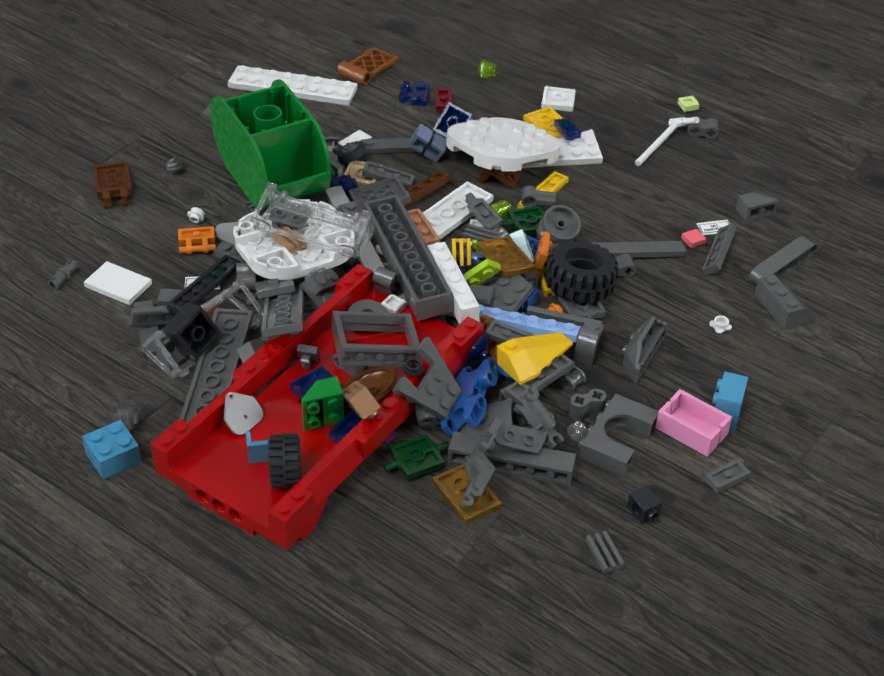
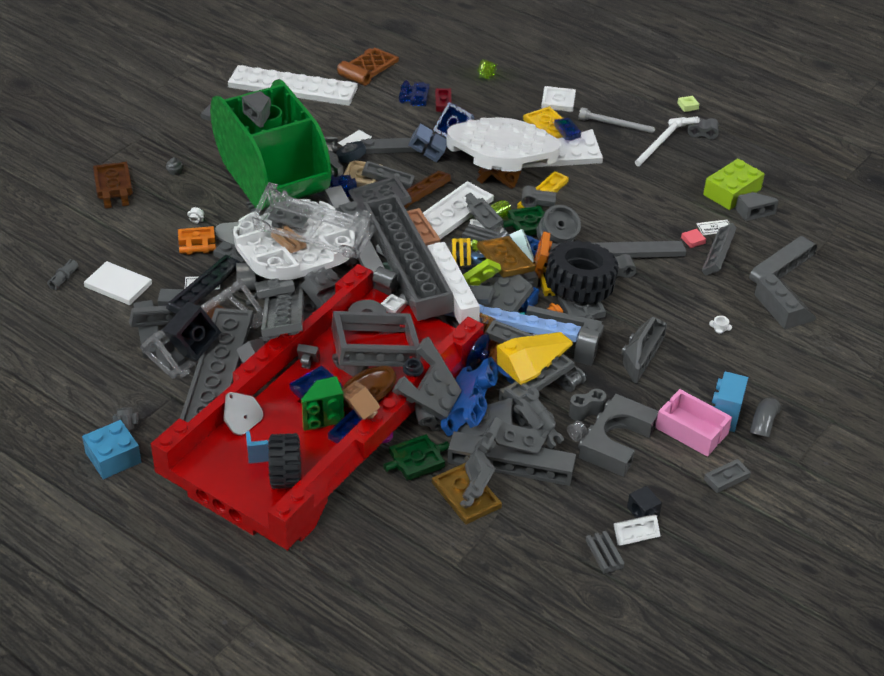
(257, 107): none -> dark grey slope
(585, 114): none -> light grey piece
(637, 530): none -> white plate
(732, 181): none -> lime brick
(765, 416): none -> dark grey cylinder

